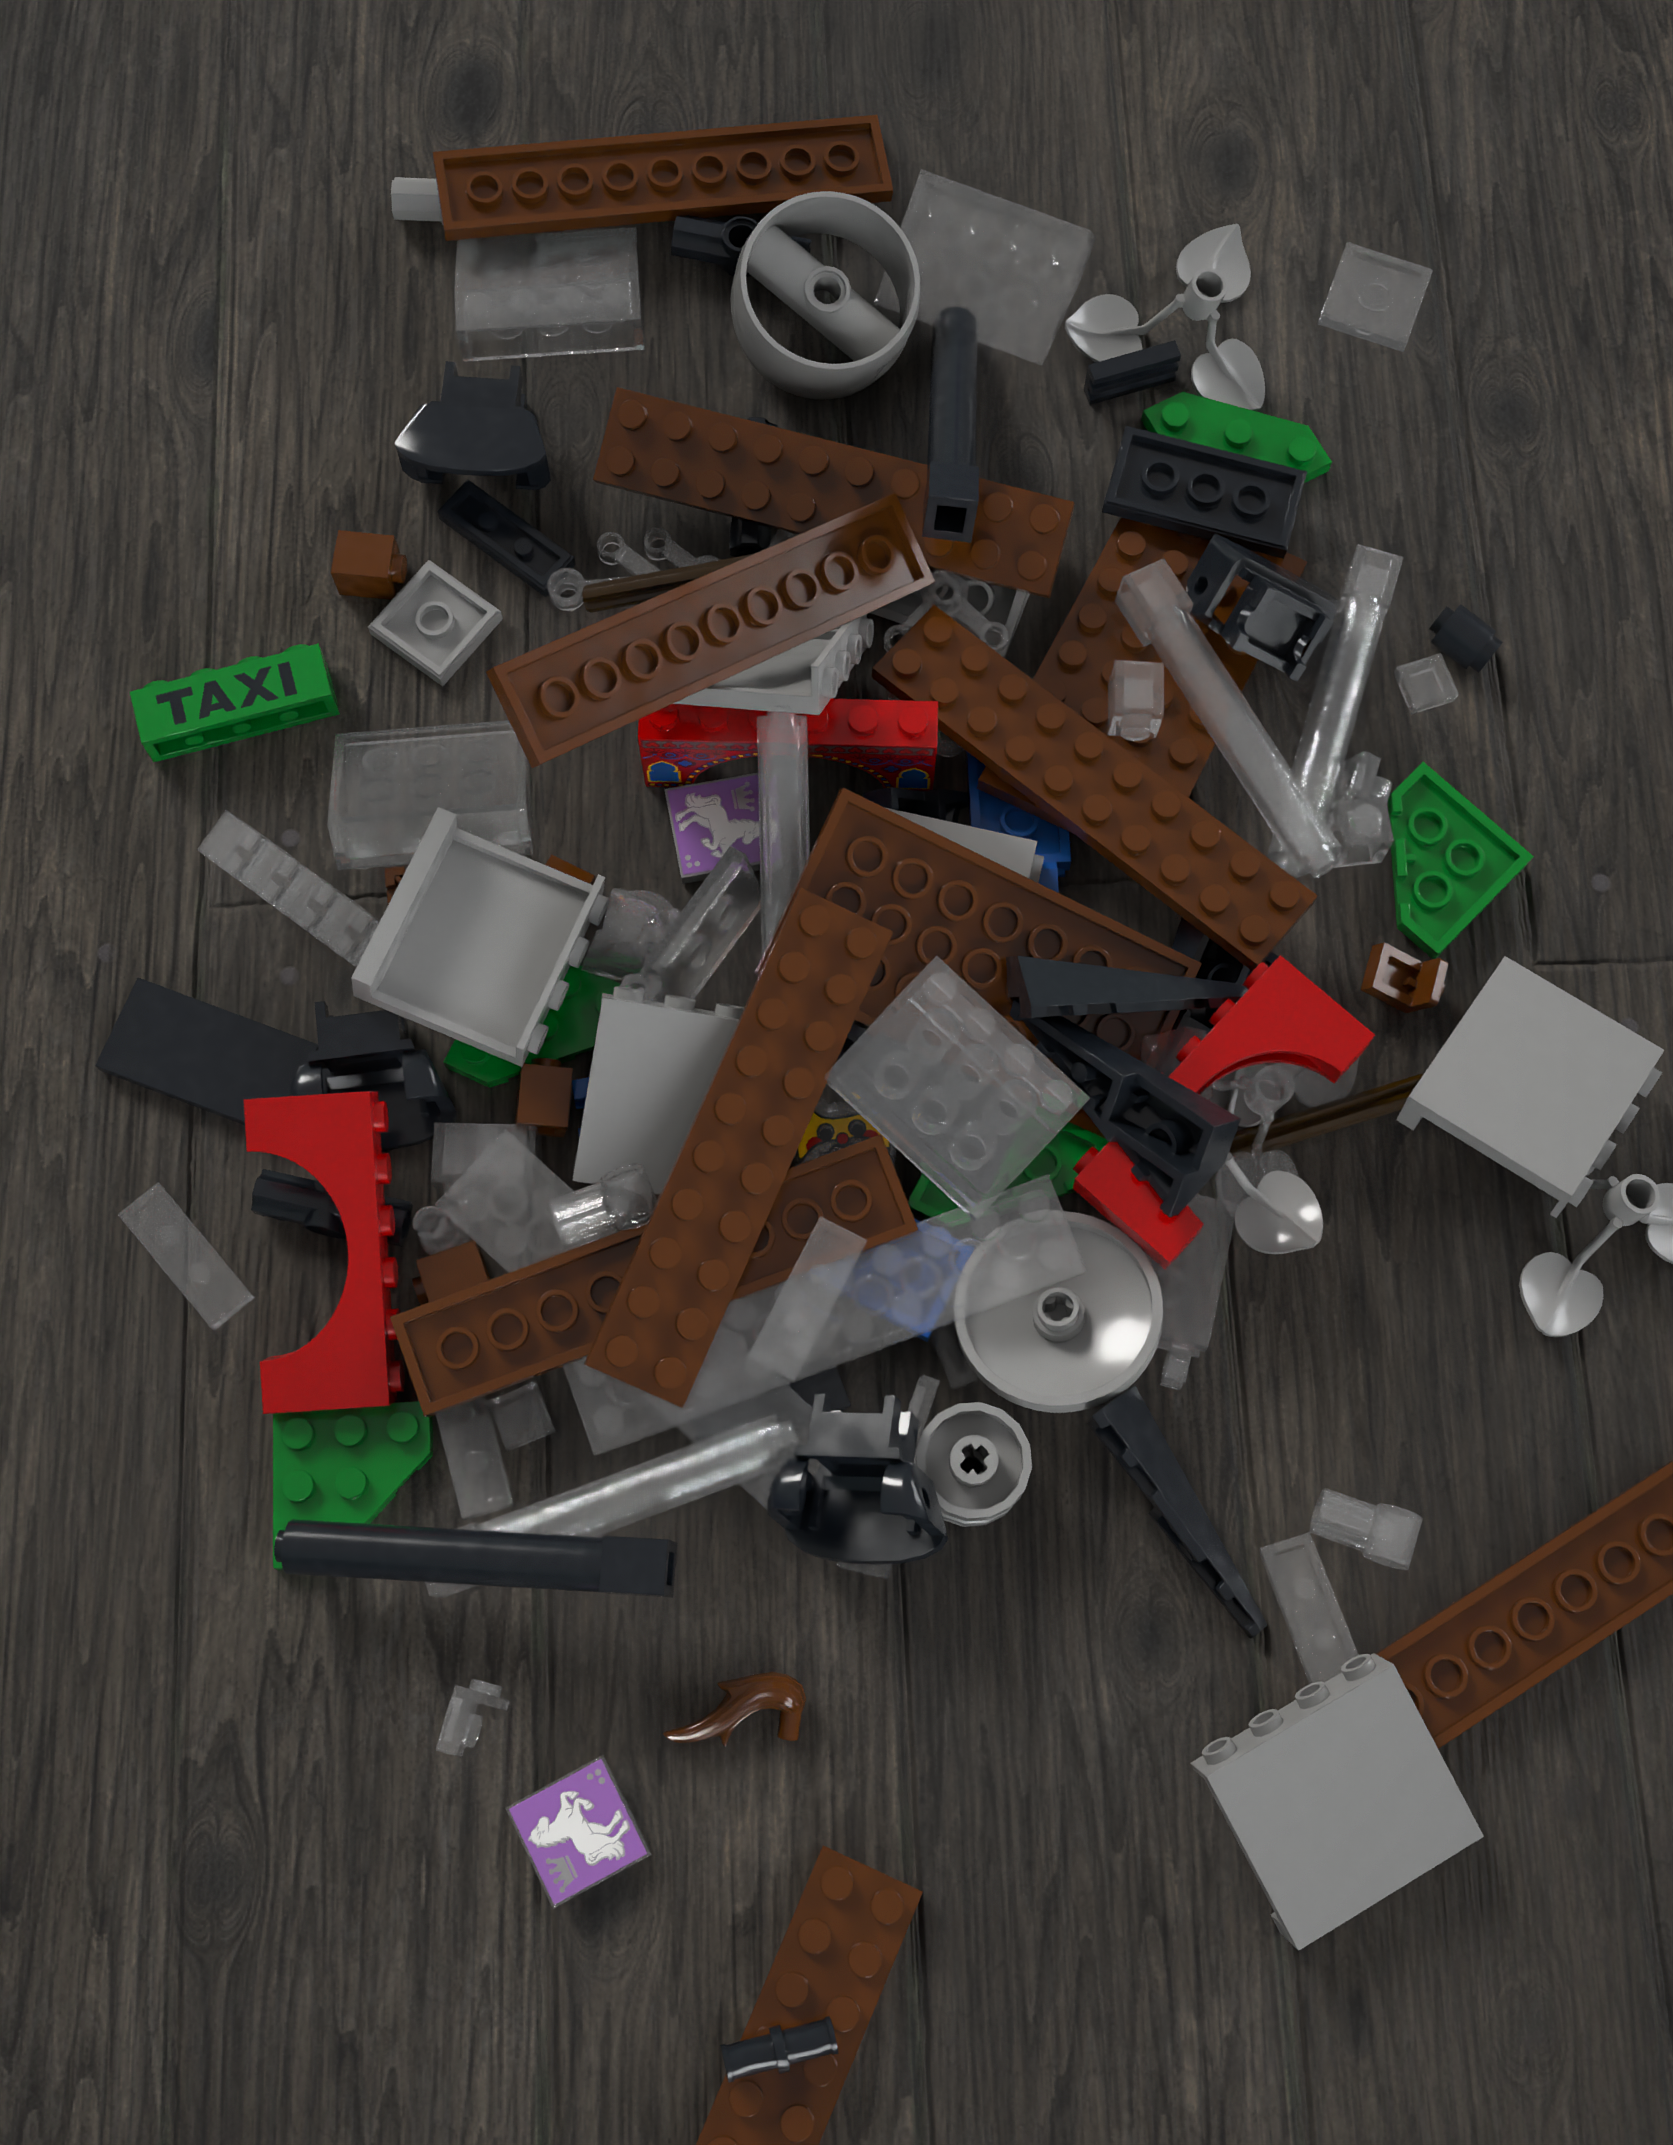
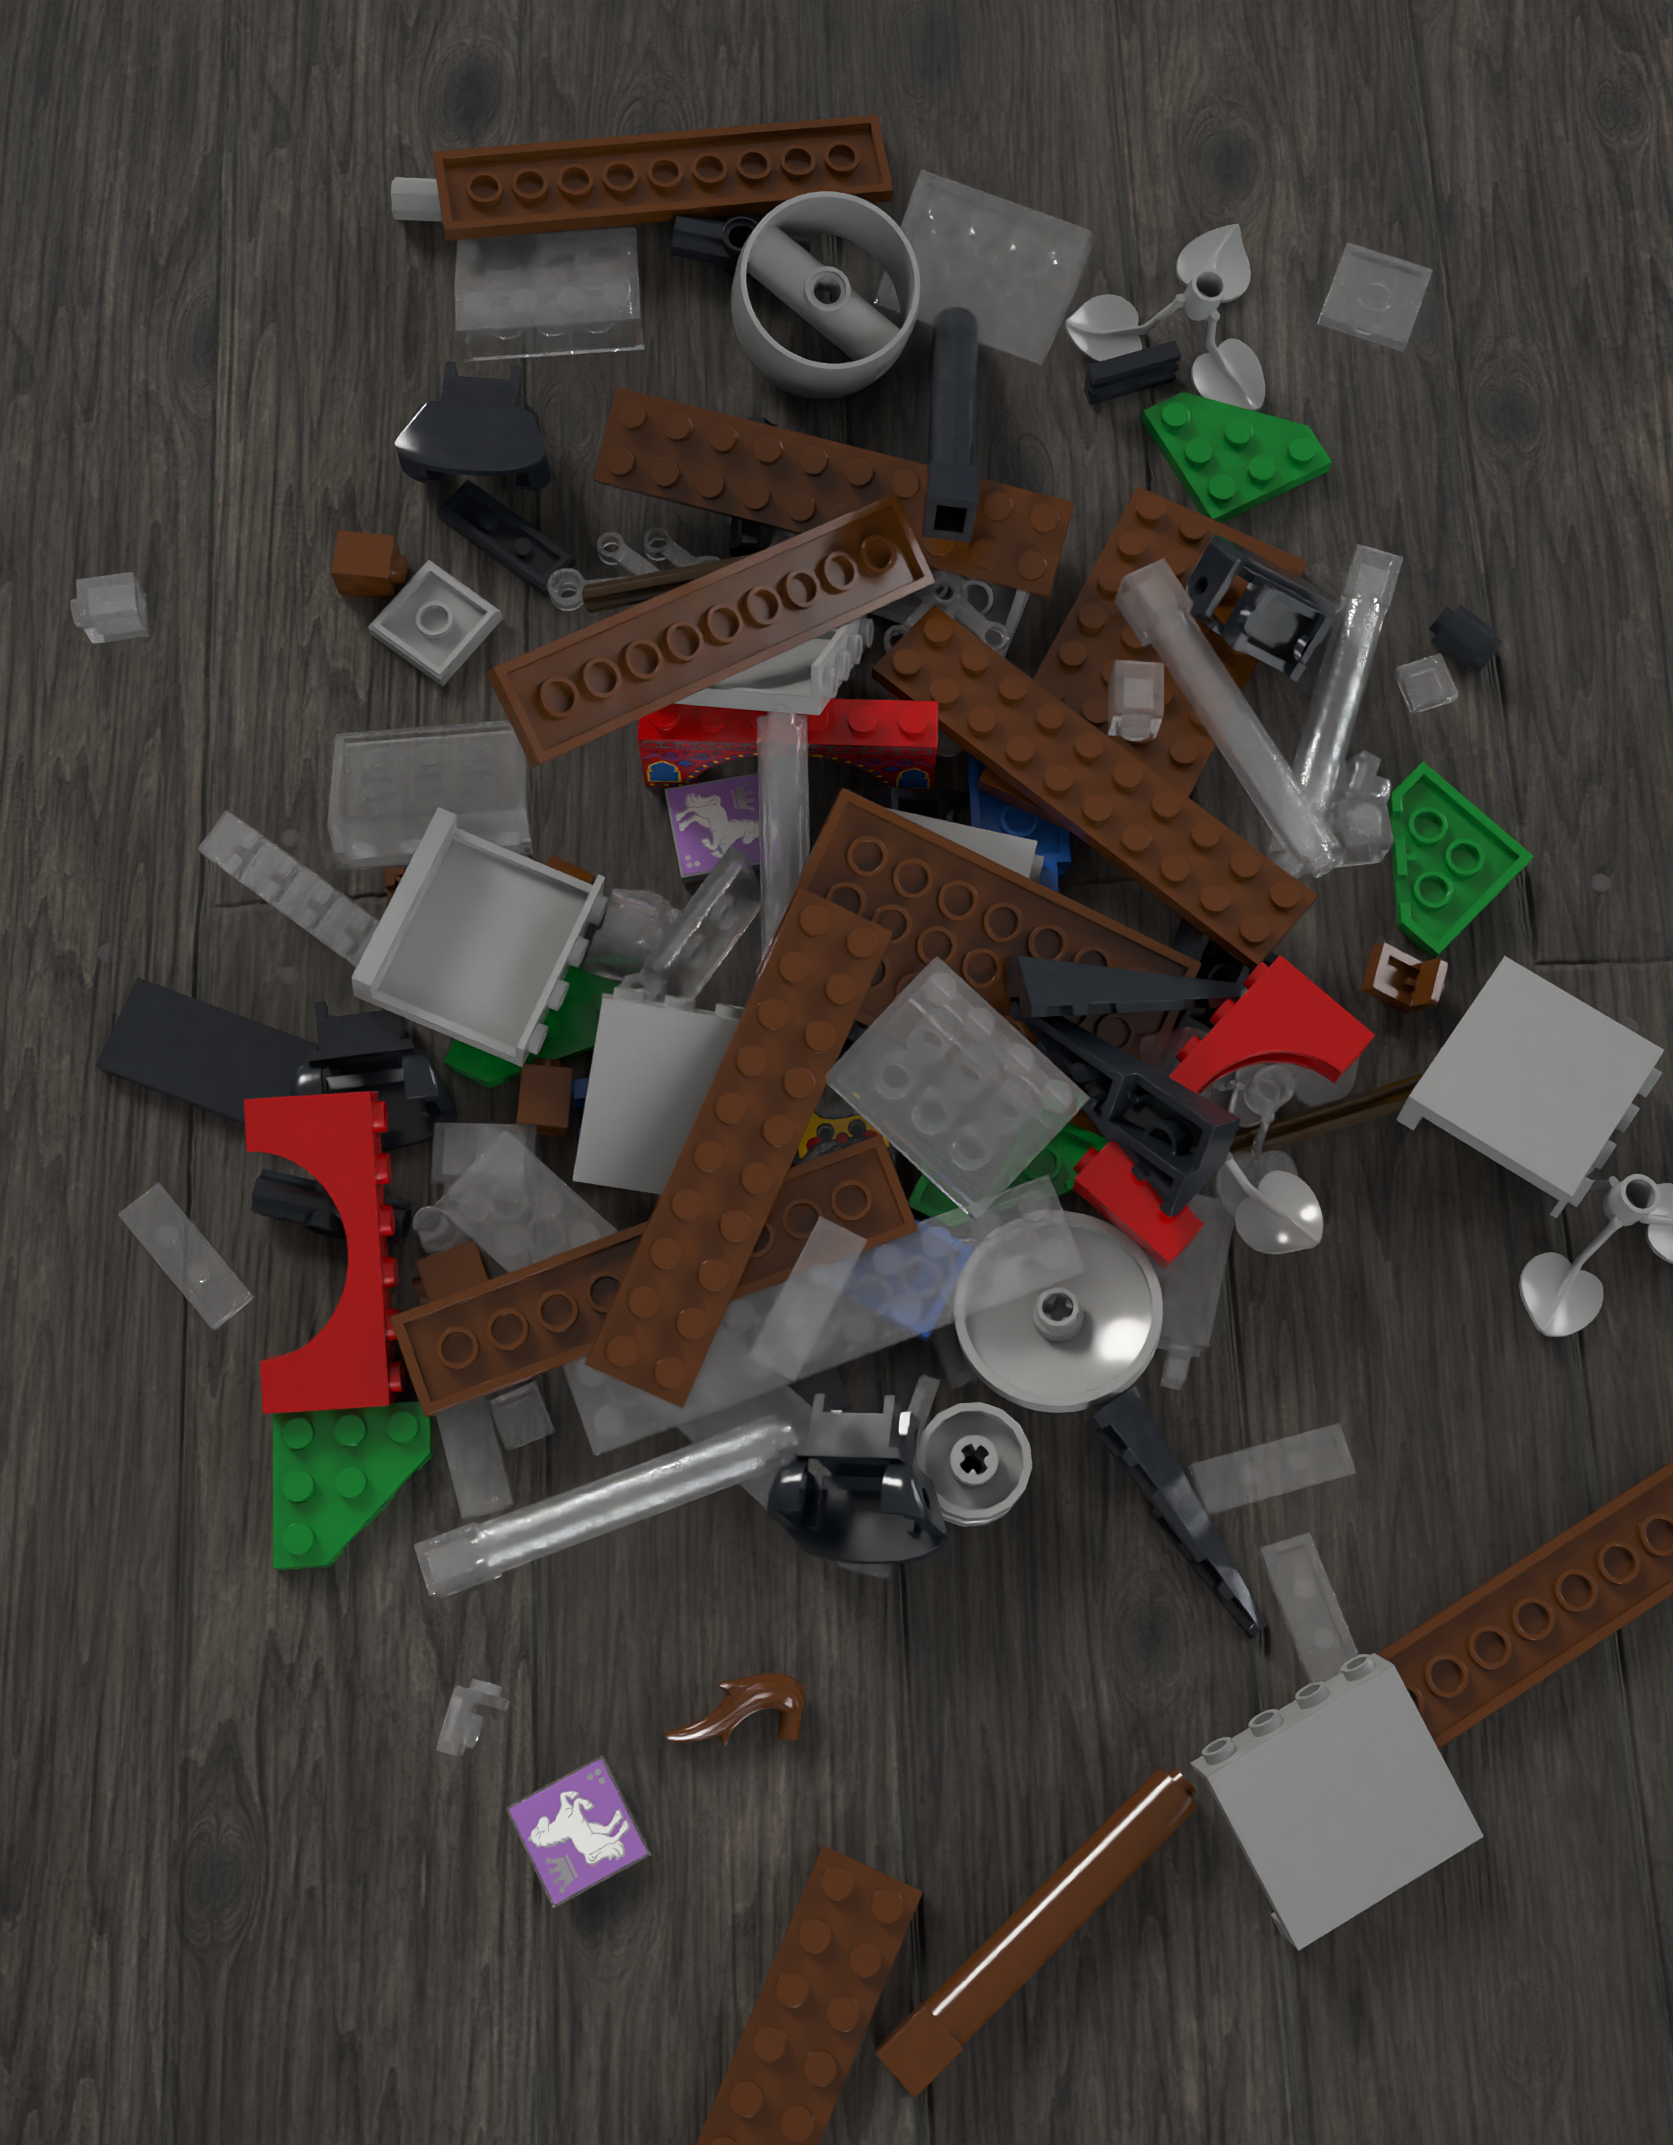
(110, 607): none -> clear brick
(234, 702): green brick -> none
(479, 1557): black brick -> none
(619, 1200): clear piece -> none
(779, 2049): black pin -> none
(1035, 1931): none -> reddish brown brick
(1204, 491): black tile -> none
(1272, 1469): none -> clear tile
(1380, 1531): clear piece -> none

